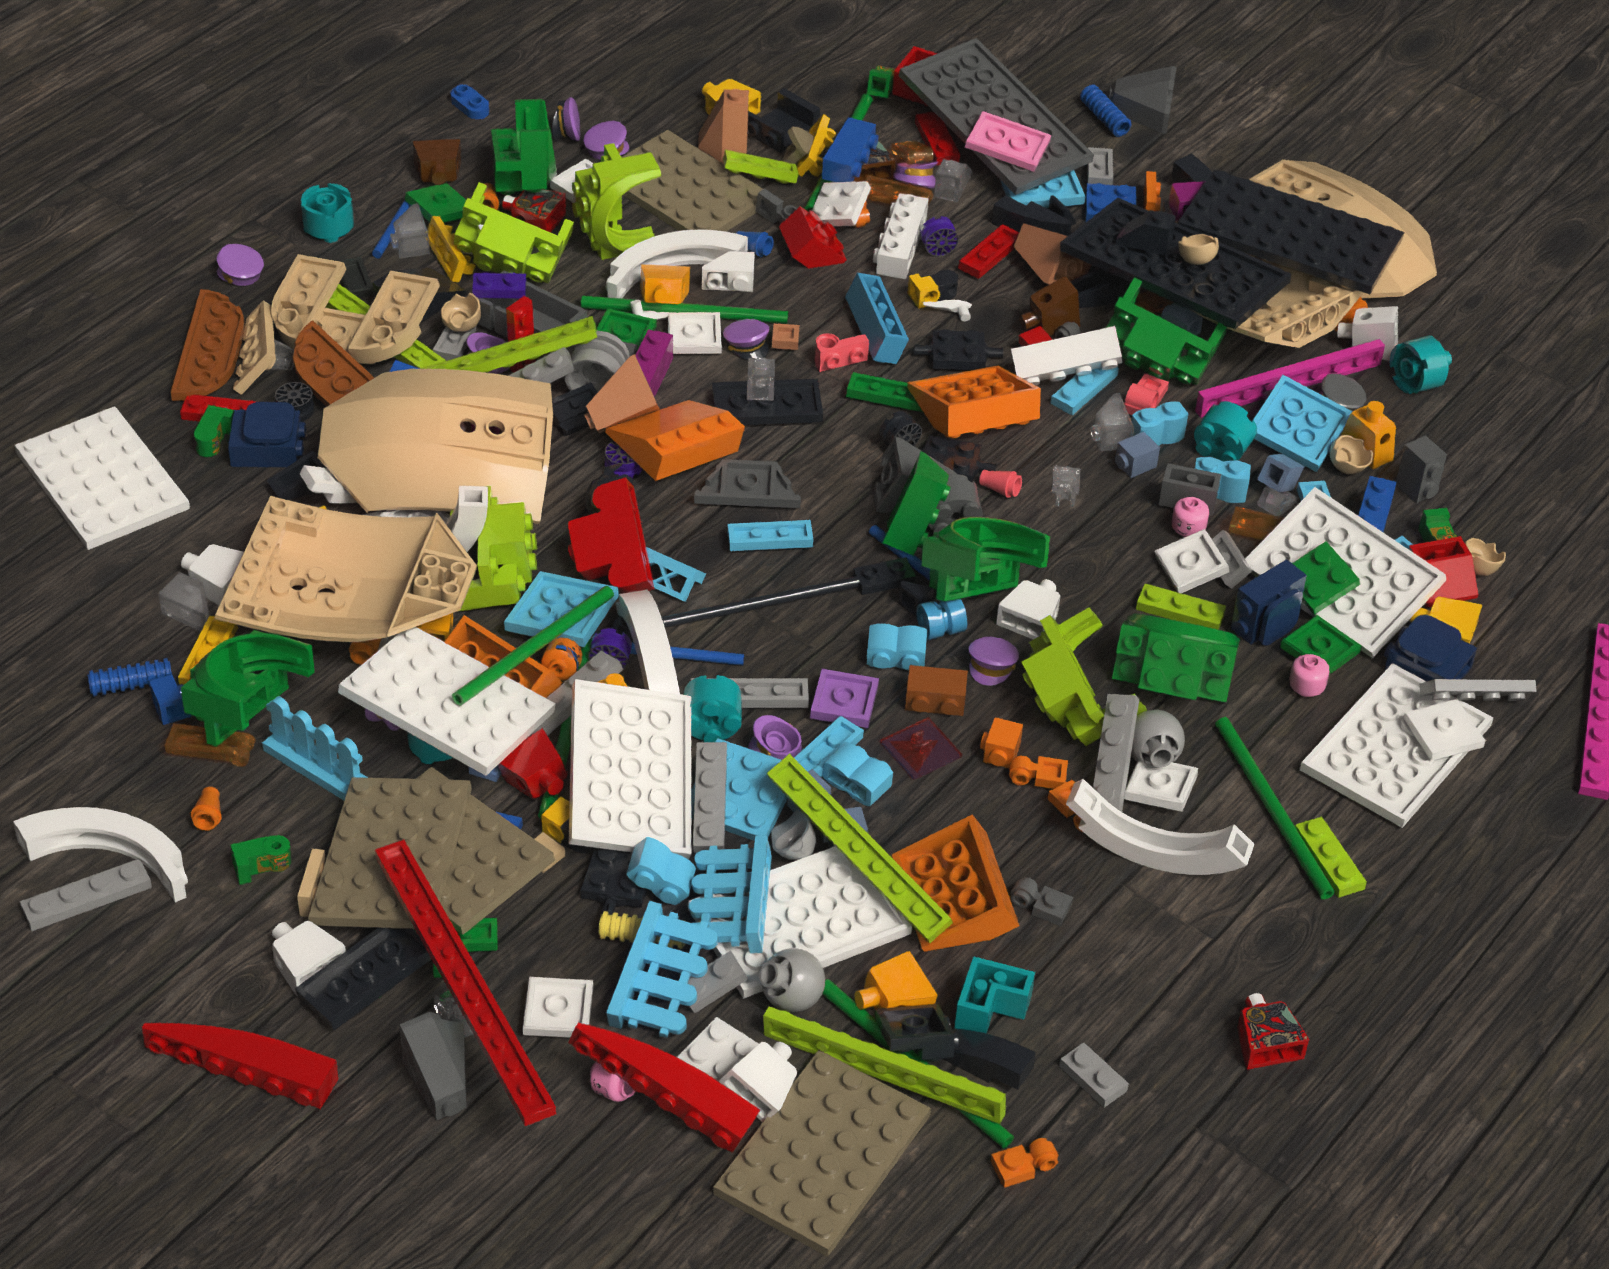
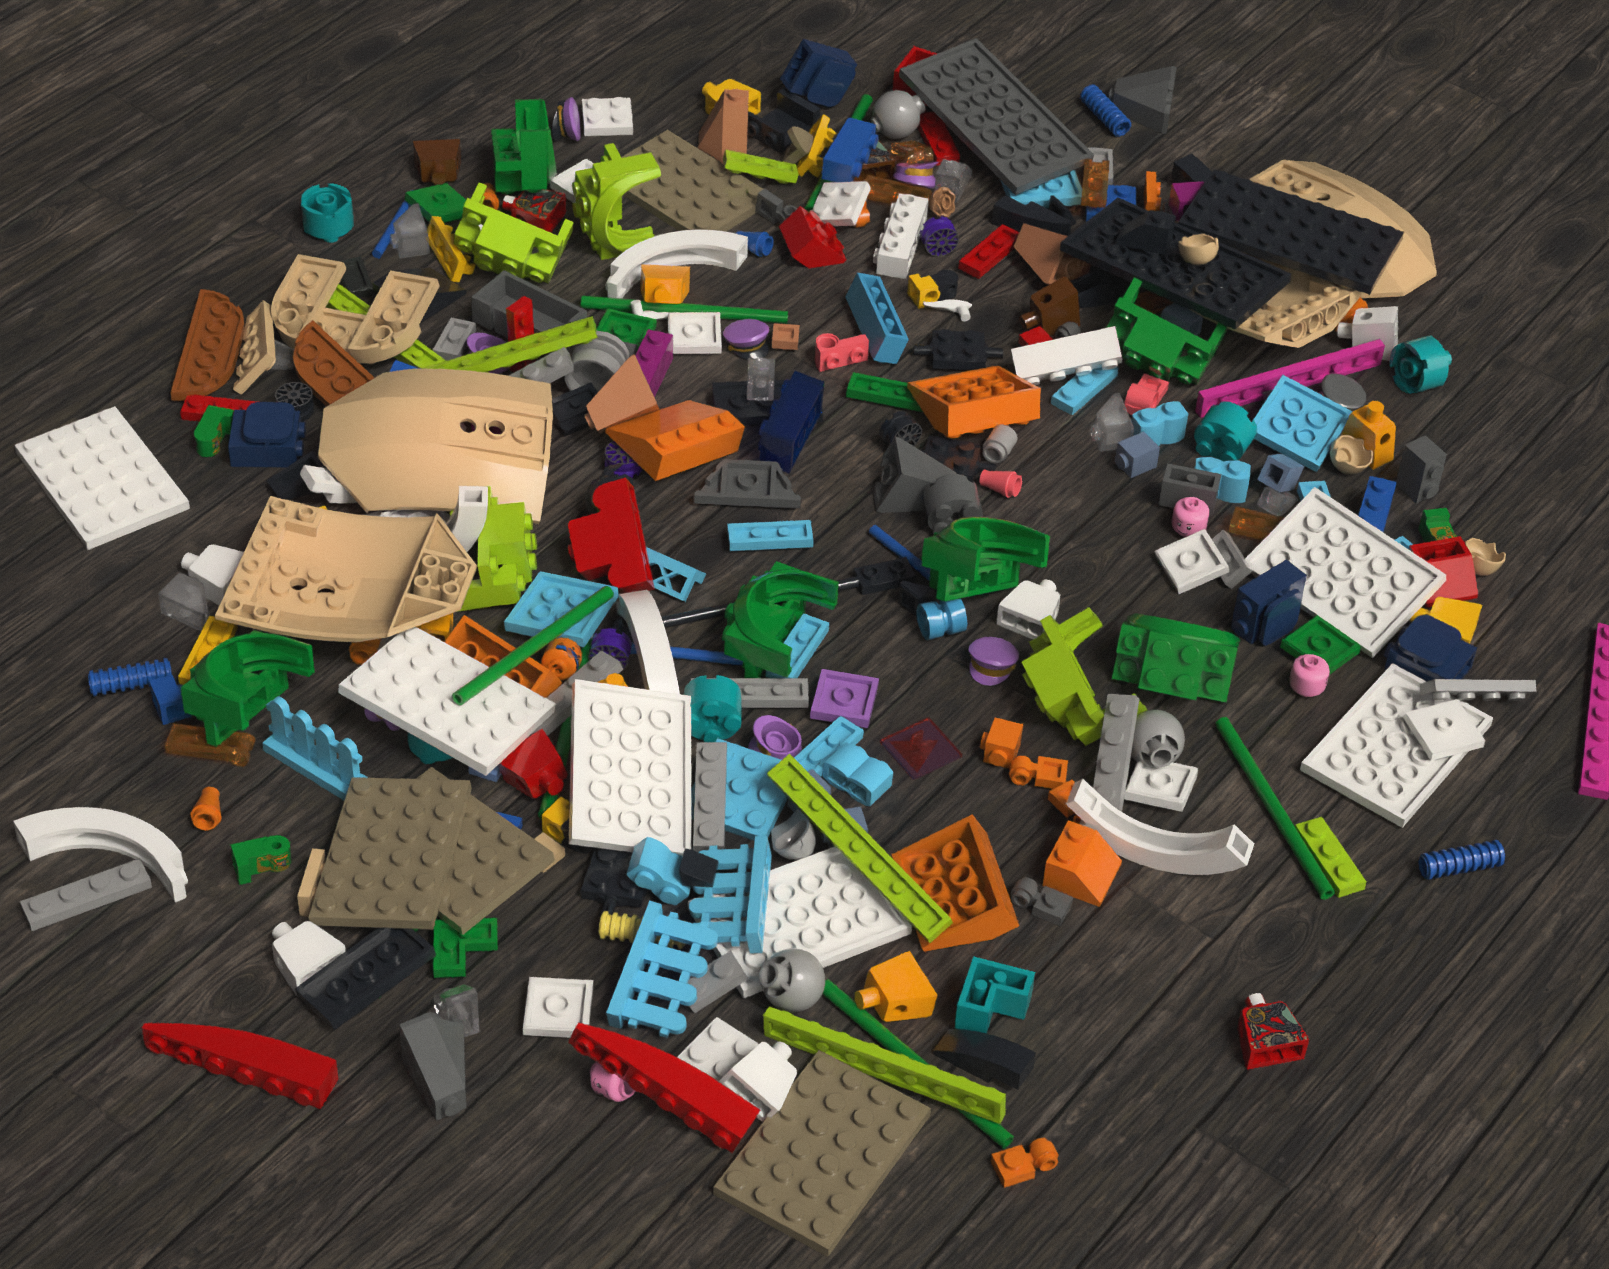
(239, 264): medium lavender piece -> none
(461, 313): tan hair -> none
(466, 984): red plate -> none
(469, 102): blue plate -> none
(499, 285): dark purple plate -> none
(603, 134): medium lavender piece -> none
(607, 116): none -> white plate
(697, 869): none -> black slope
(729, 272): white slope -> none
(760, 627): none -> green piece
(791, 420): none -> clear blue brick
(804, 641): none -> medium azure plate
(819, 73): none -> dark blue brick
(881, 81): green leg -> none
(896, 646): medium azure brick -> none
(897, 114): none -> light grey brick
(917, 505): green slope -> none
(918, 1028): black plate -> none
(936, 690): dark orange brick -> none
(942, 202): none -> medium nougat plate
(999, 443): none -> light grey brick
(1008, 141): bright pink tile -> none
(1065, 484): clear plate -> none
(1081, 864): none -> orange slope
(1093, 1075): light grey plate -> none
(1095, 183): none -> clear orange plate
(1180, 607): lime plate -> none
(1326, 577): green plate -> none
(1461, 859): none -> blue piece

